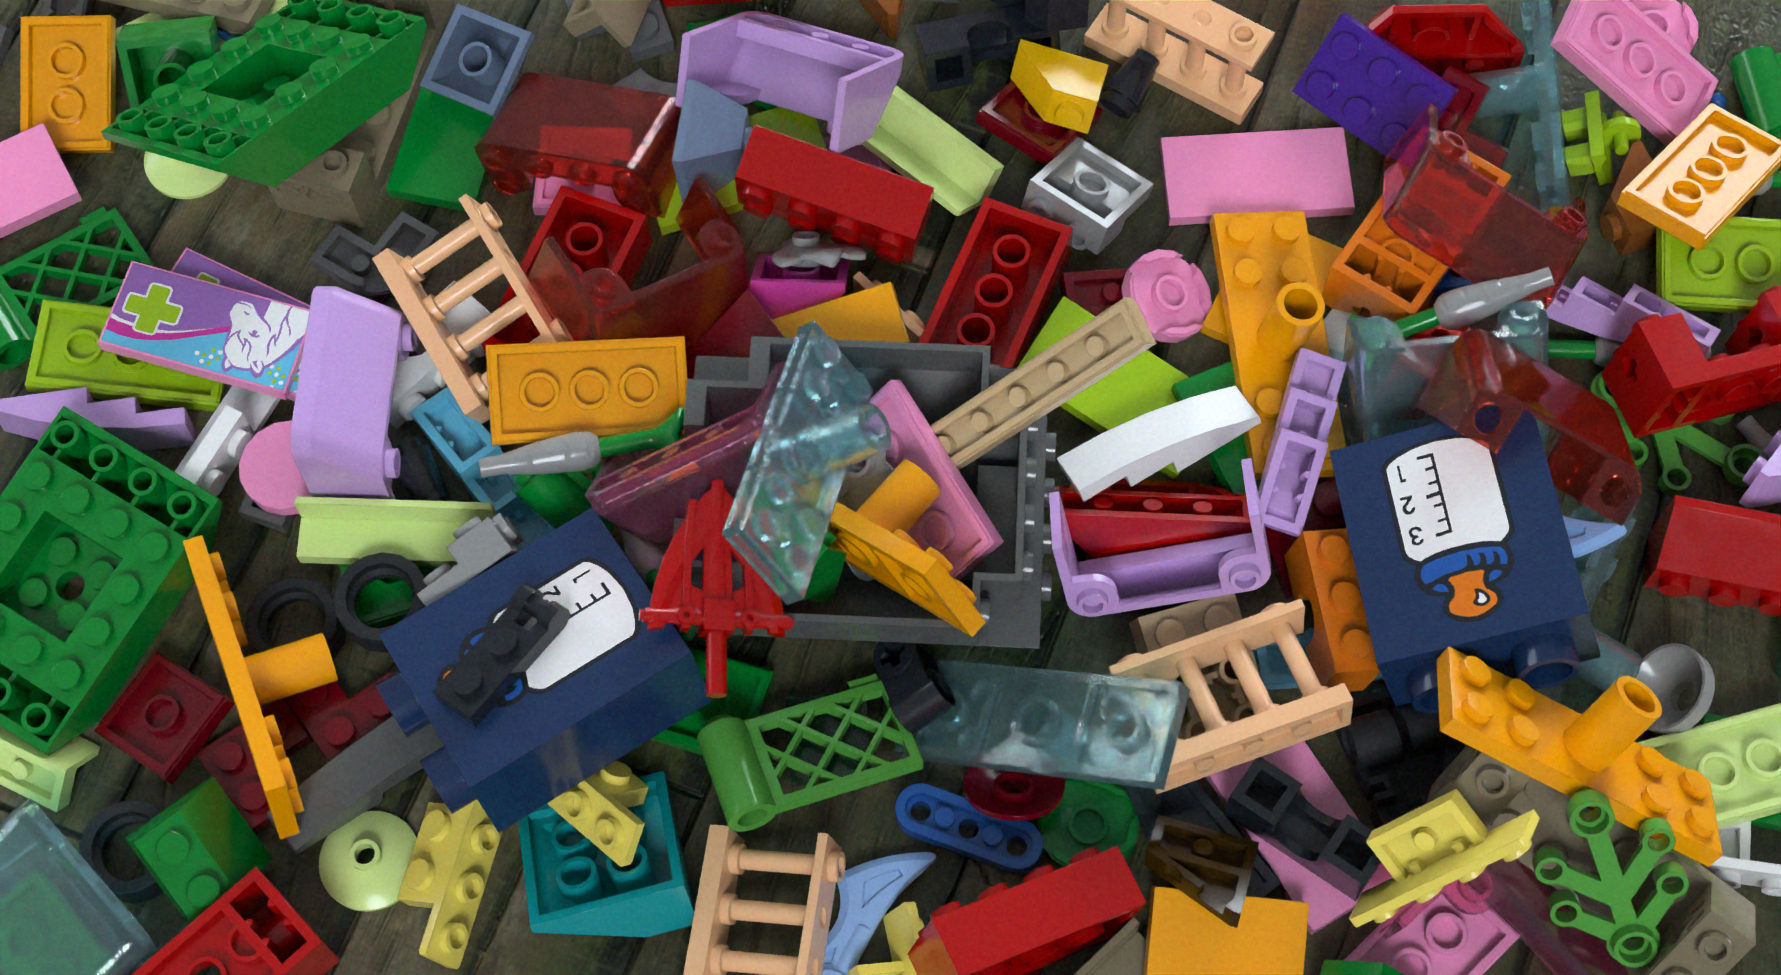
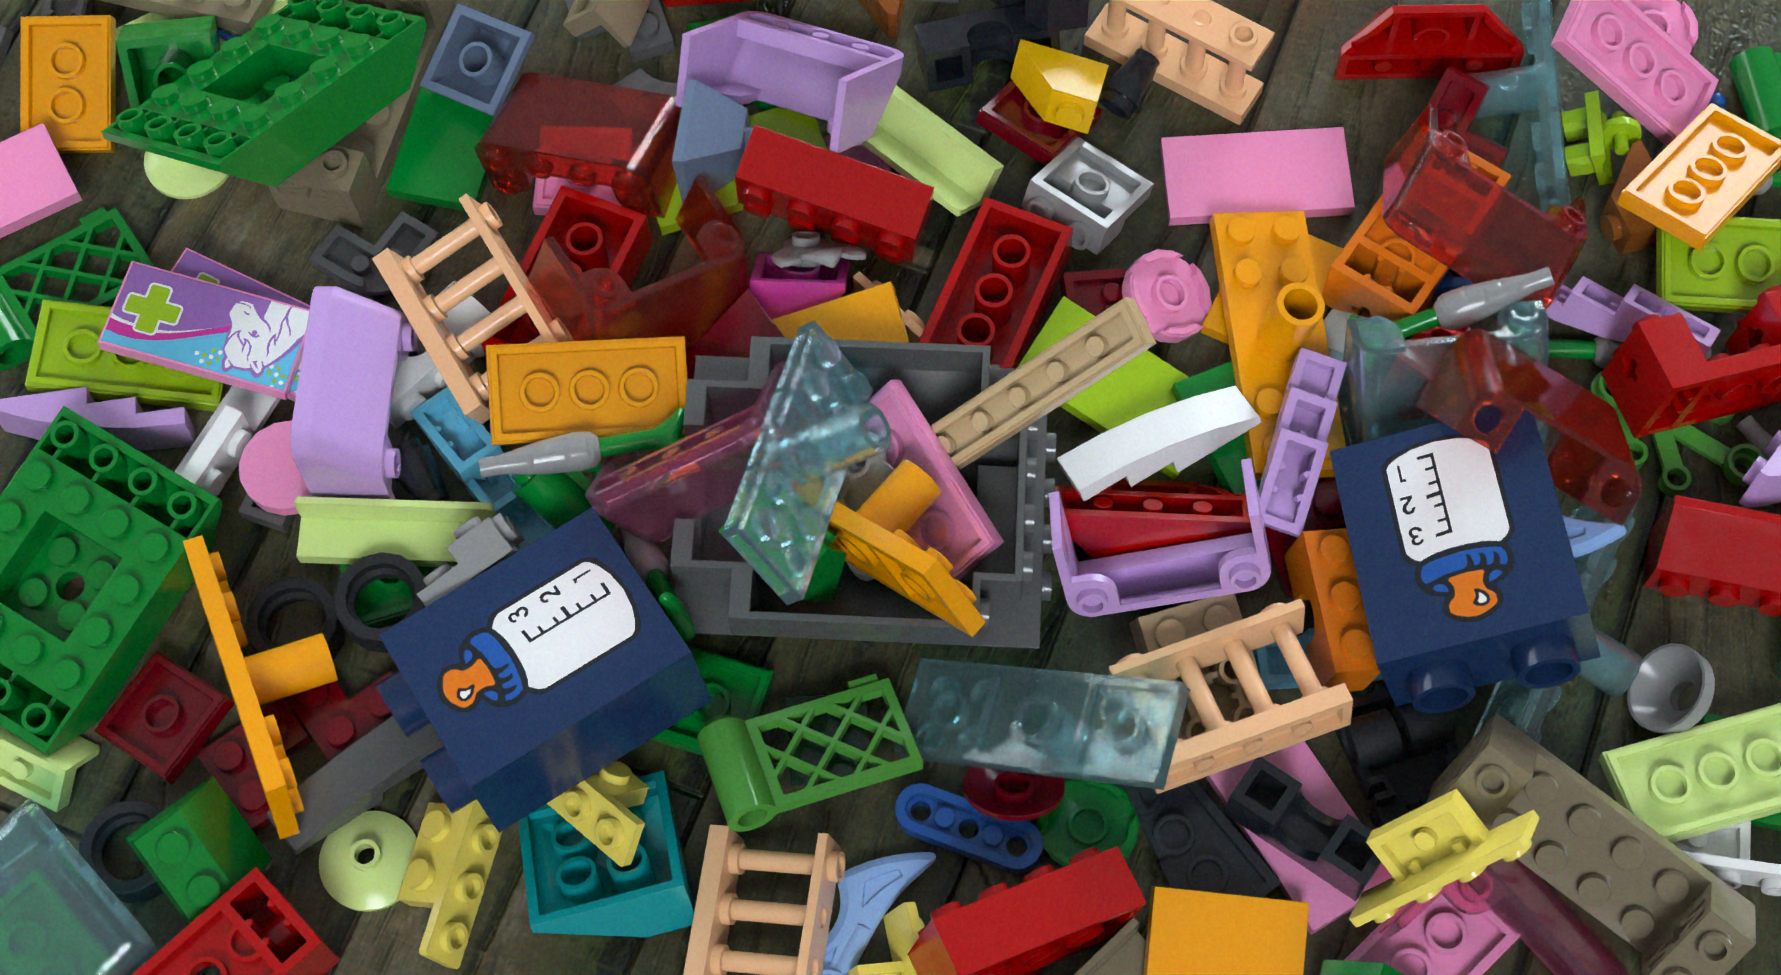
(501, 655): black plate -> none
(715, 605): red bar -> none
(912, 684): black piece -> none
(1203, 865): dark brown wing -> none
(1370, 85): dark purple plate -> none
(1580, 750): light orange plate -> none
(1613, 886): bright green plant -> none

